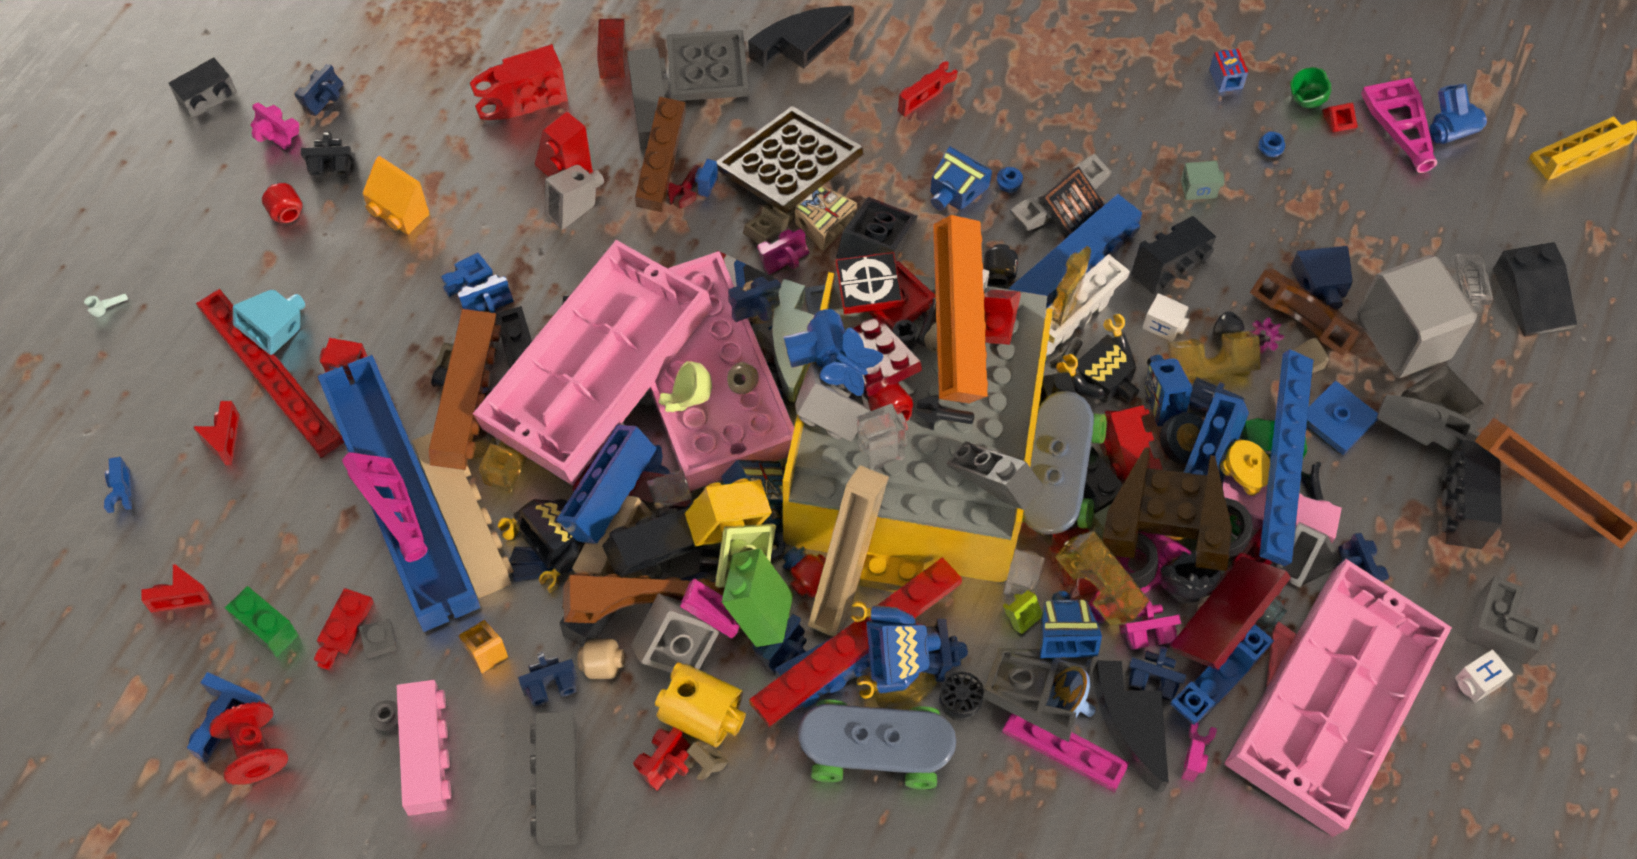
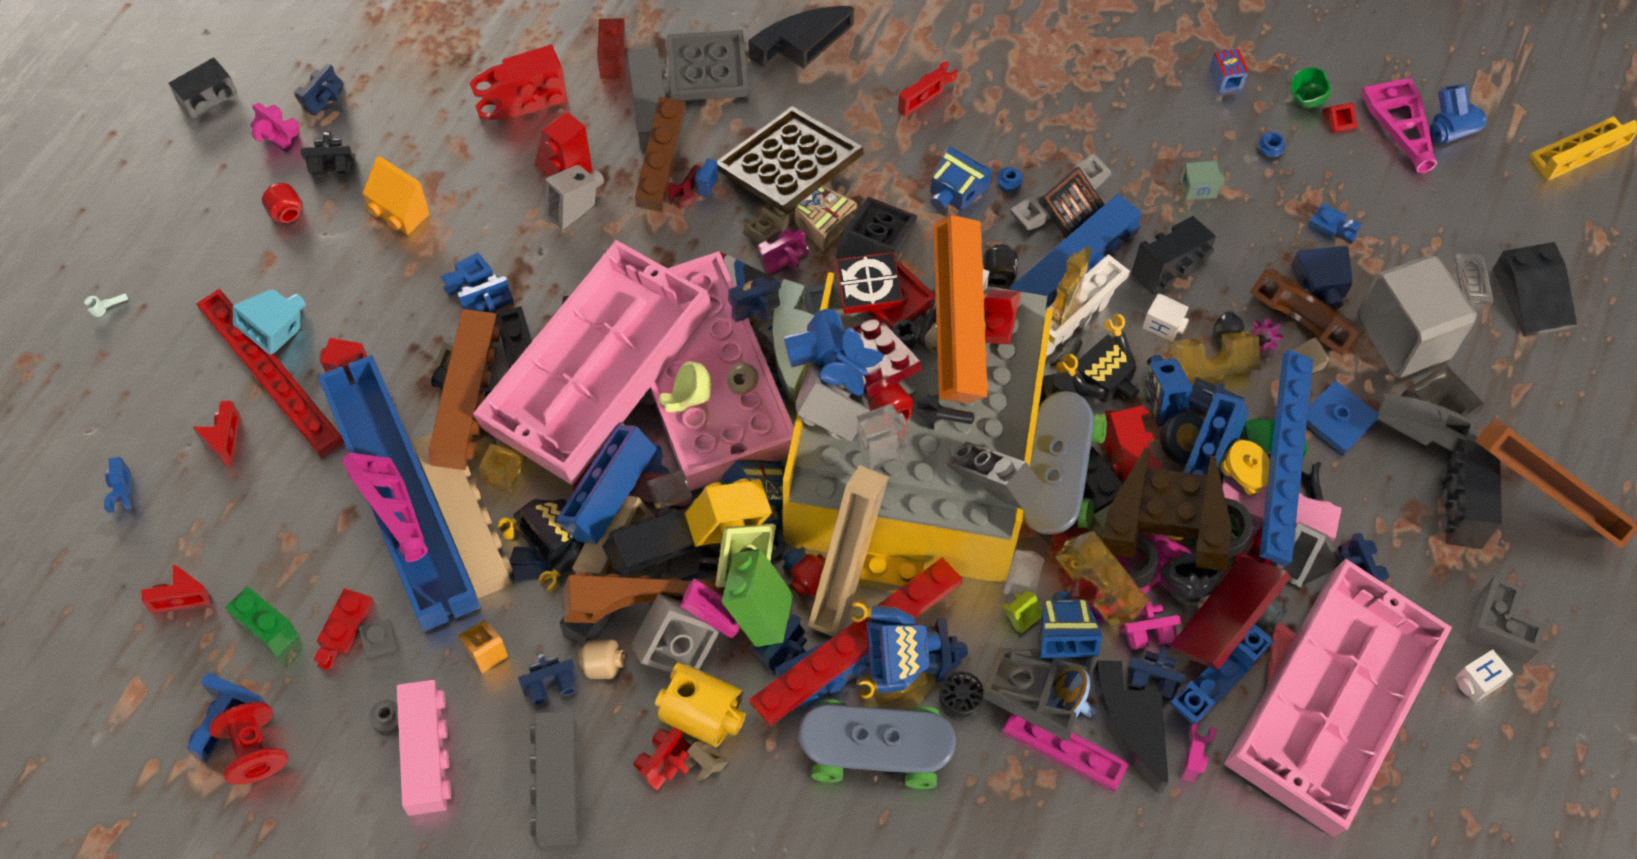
(1331, 222): none -> blue plate

